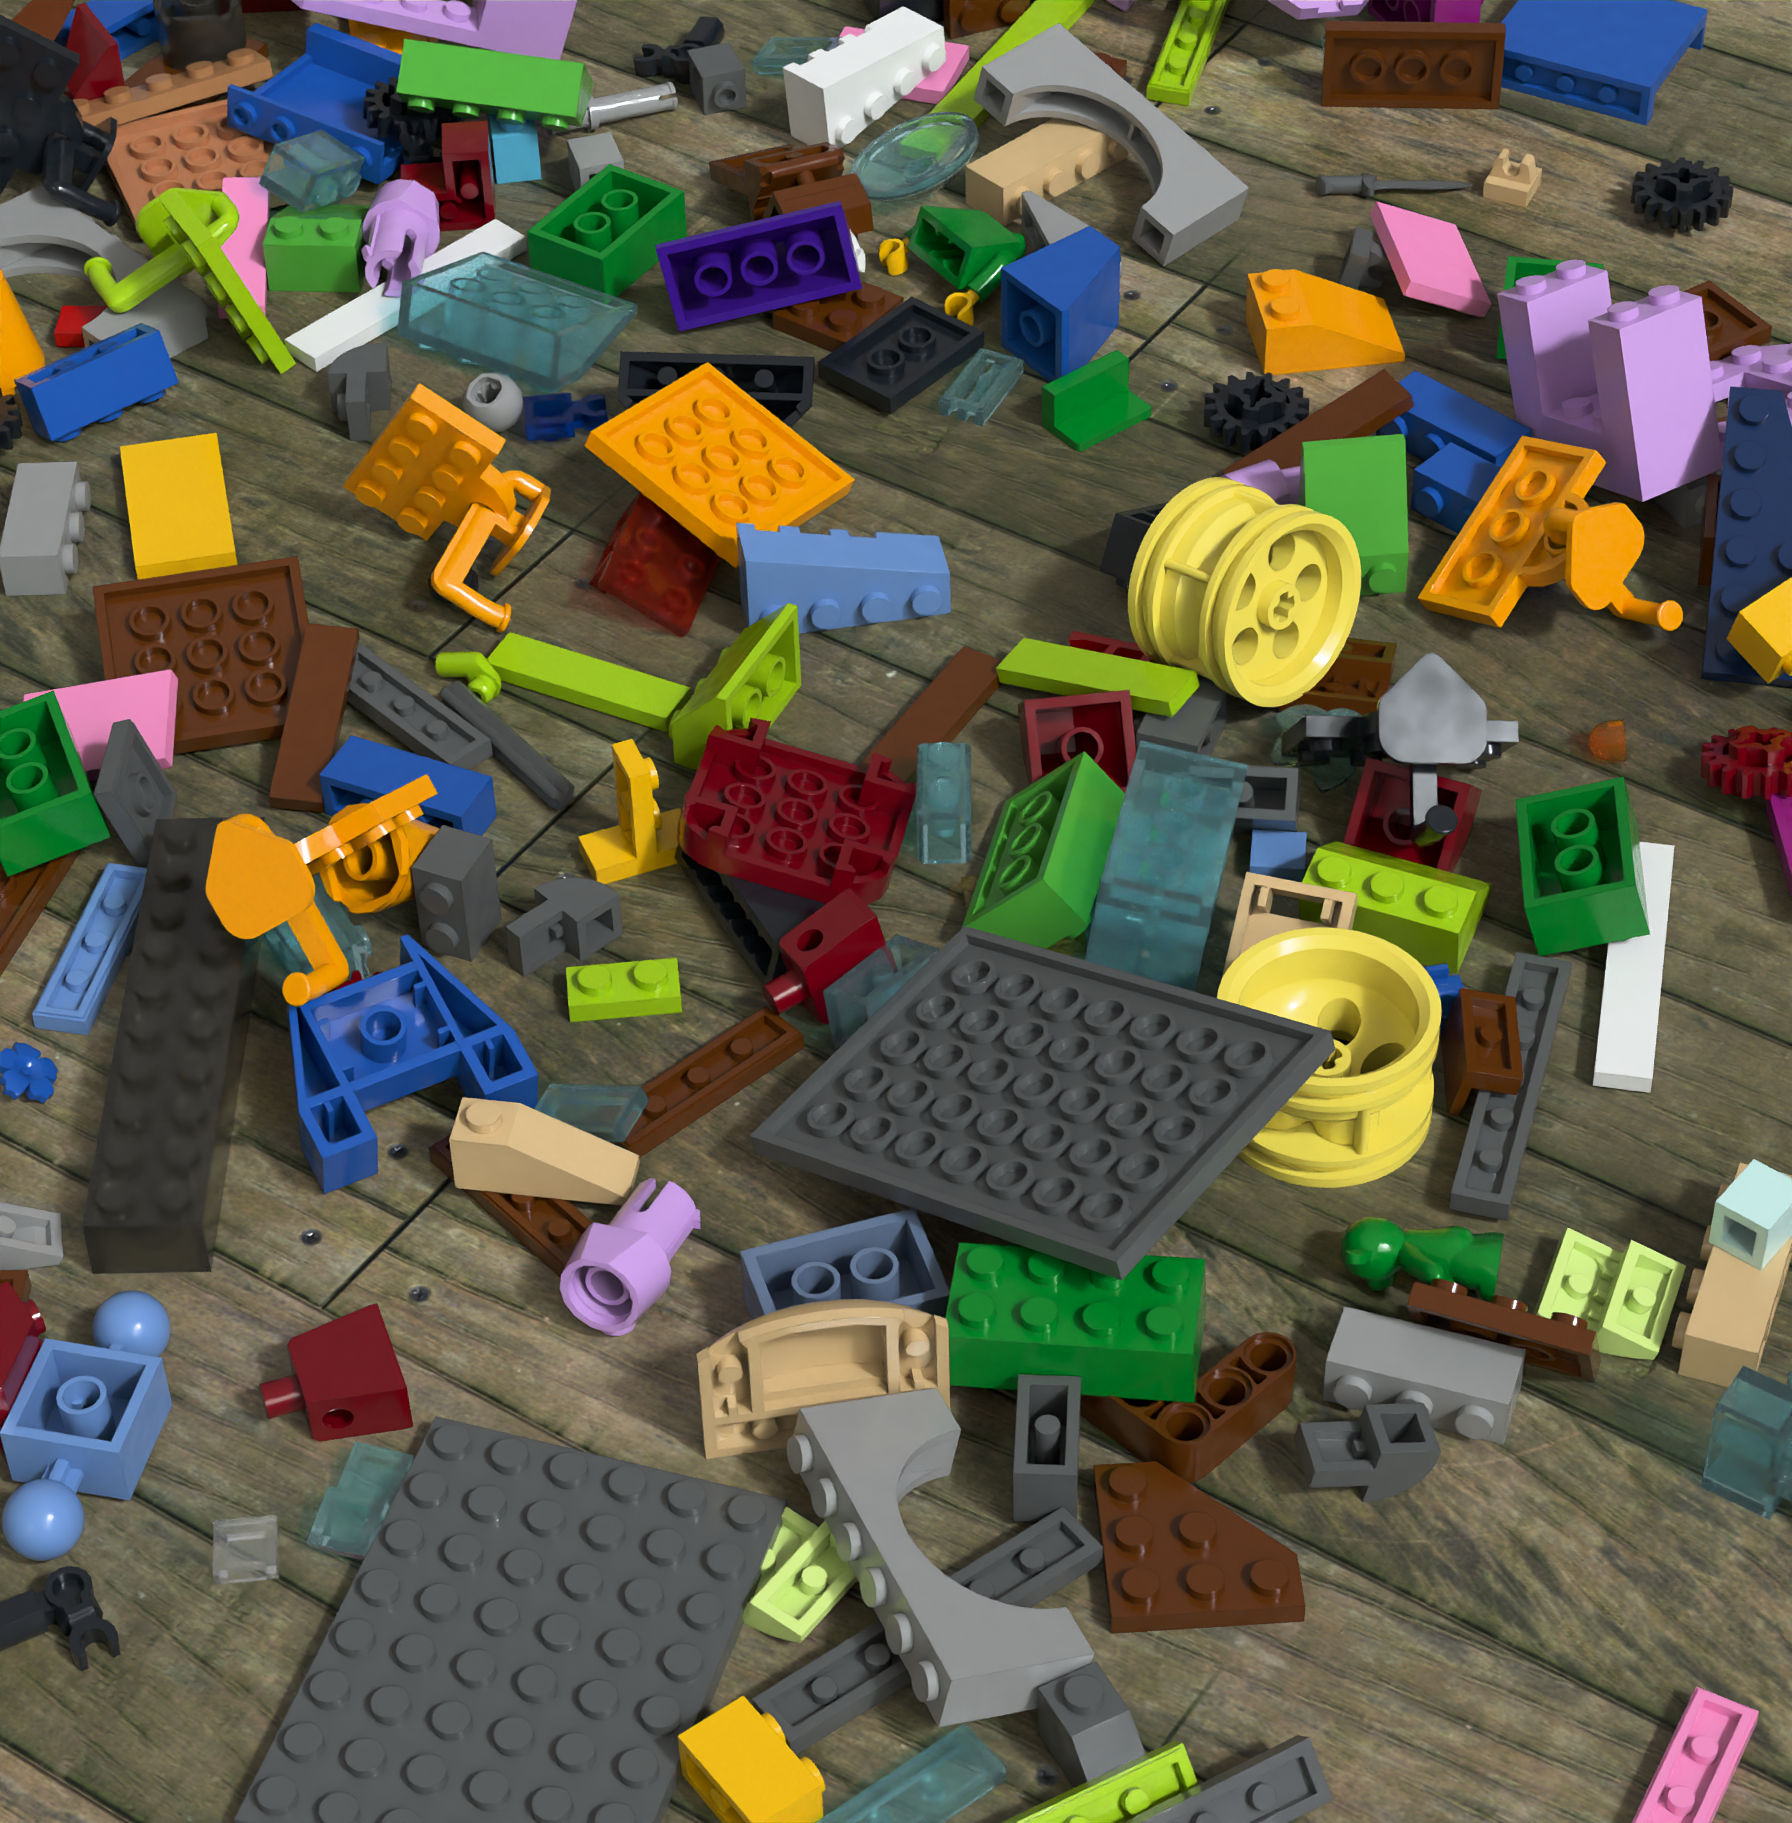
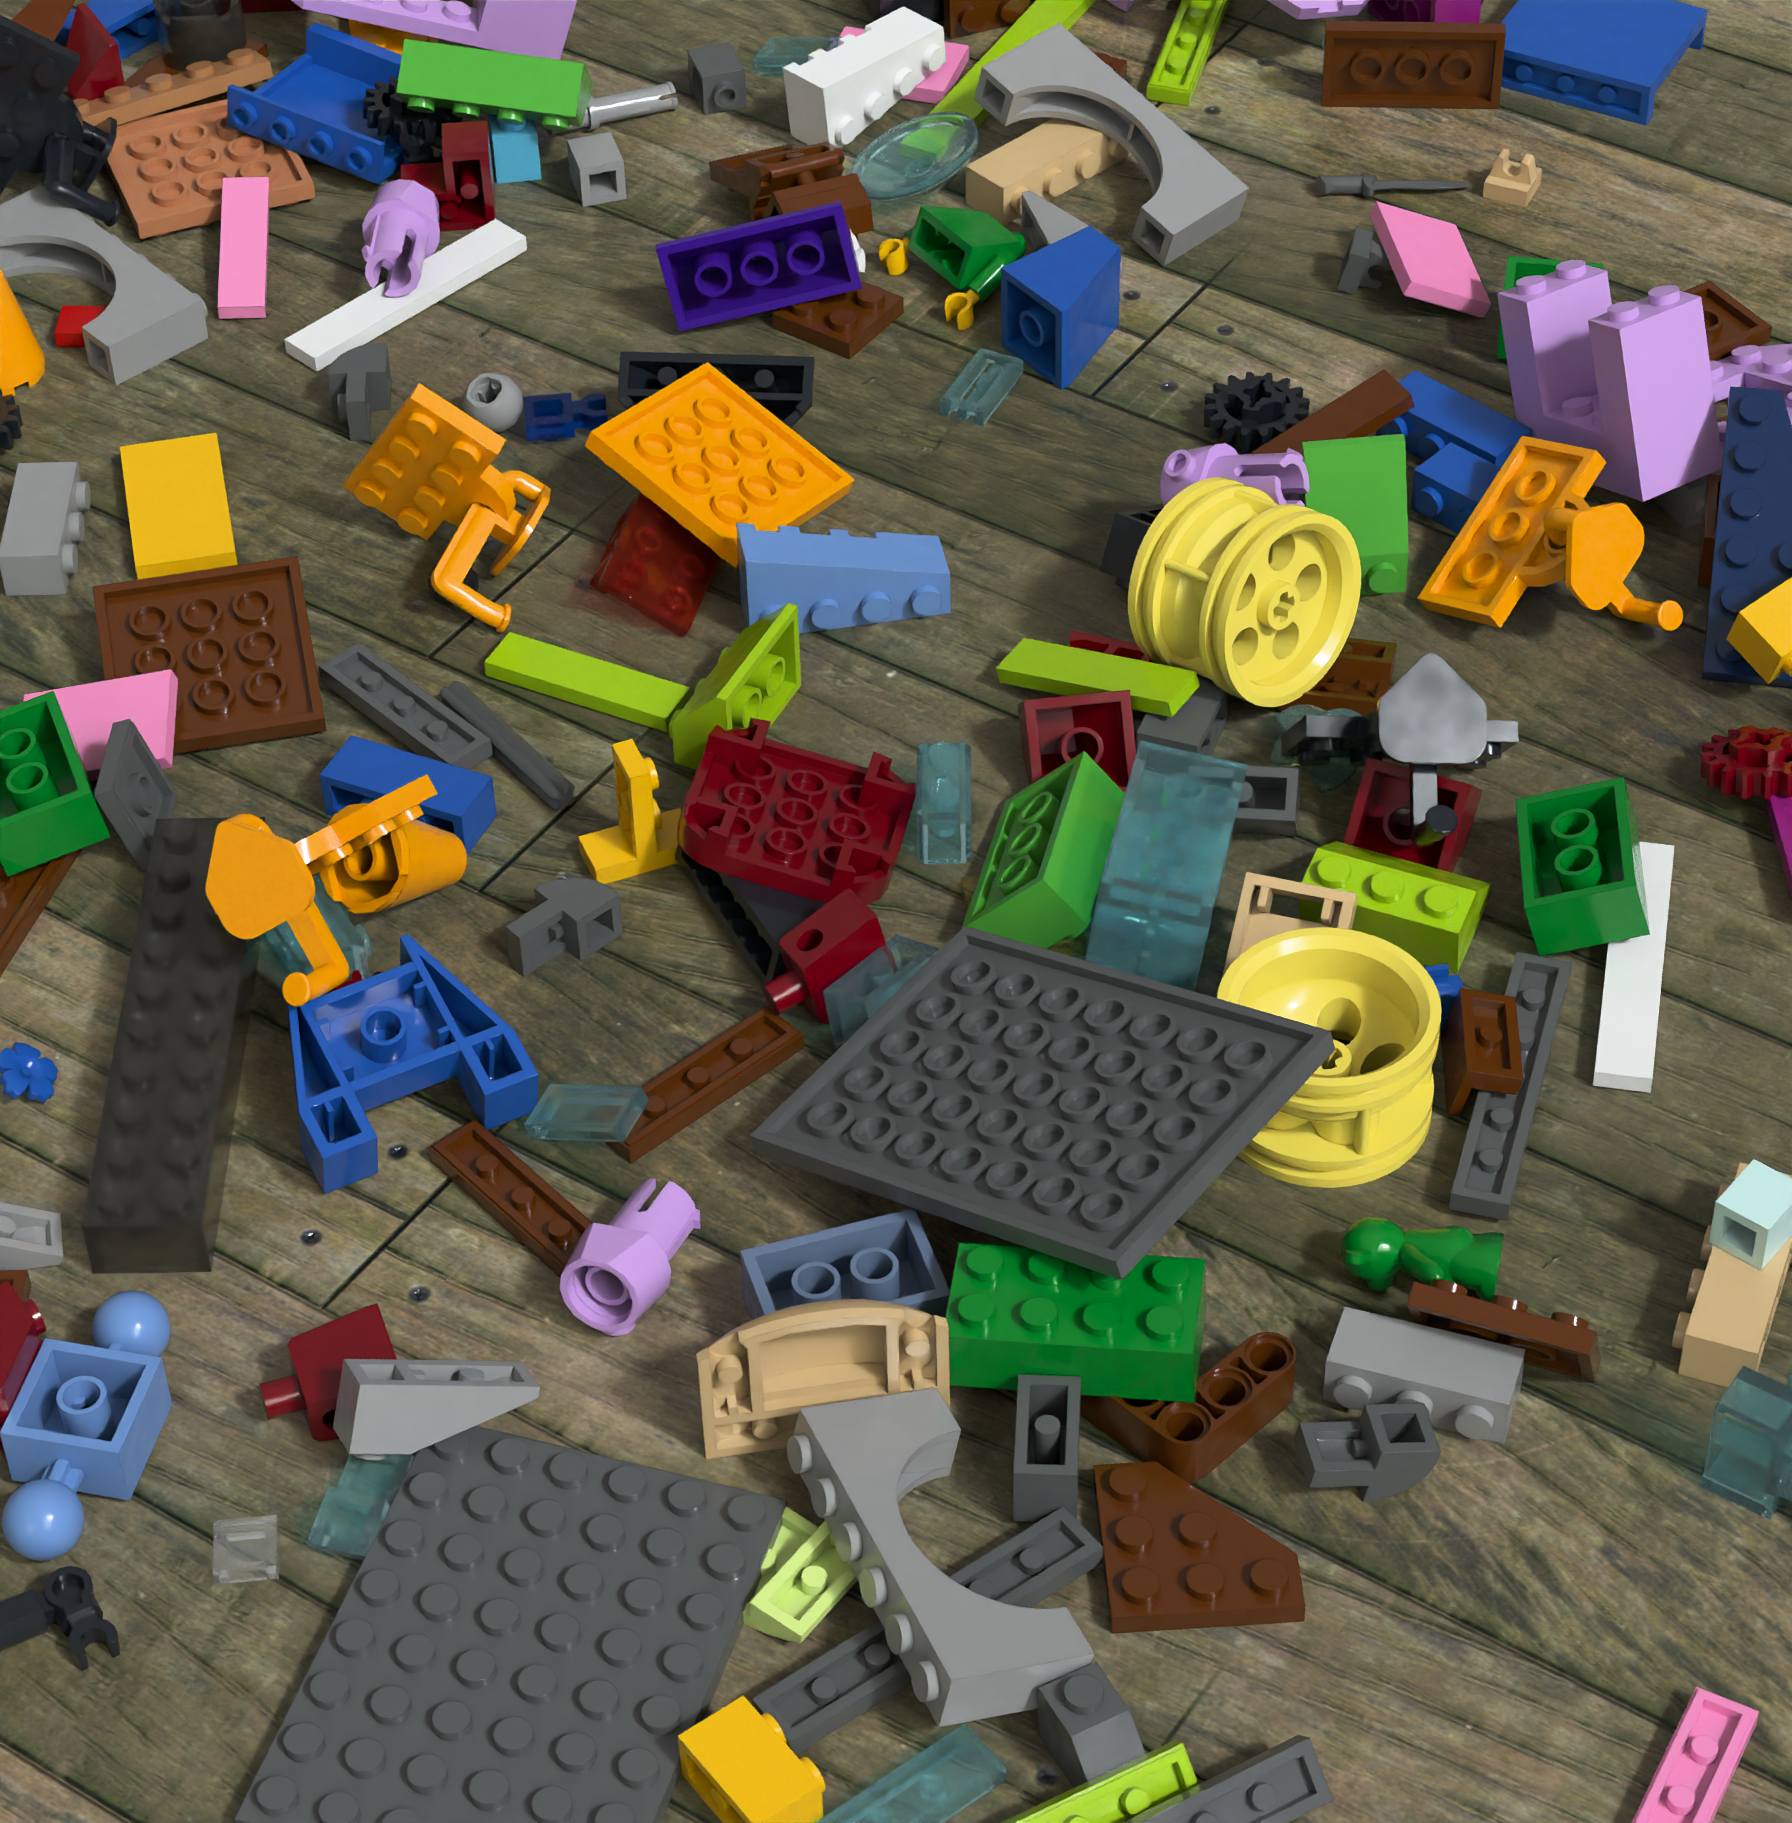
(93, 953): medium blue tile -> none
(97, 382): blue brick -> none
(183, 235): lime plate -> none
(312, 171): clear light blue brick -> none
(314, 716): reddish brown tile -> none
(316, 249): bright green slope -> none
(416, 1403): none -> light grey slope
(456, 893): dark grey brick -> none
(475, 668): lime arm -> none
(511, 319): clear light blue slope -> none
(533, 1154): tan slope -> none
(608, 230): green brick -> none
(623, 989): lime plate -> none
(674, 60): black bar -> none
(901, 355): black plate -> none
(939, 711): reddish brown tile -> none
(1092, 403): green panel -> none
(1270, 473): none -> lavender piece
(1278, 854): medium blue tile -> none
(1316, 324): light orange slope -> none
(1609, 741): clear orange hinge -> none
(1617, 1293): yellowish green slope -> none
(1681, 194): black gear -> none

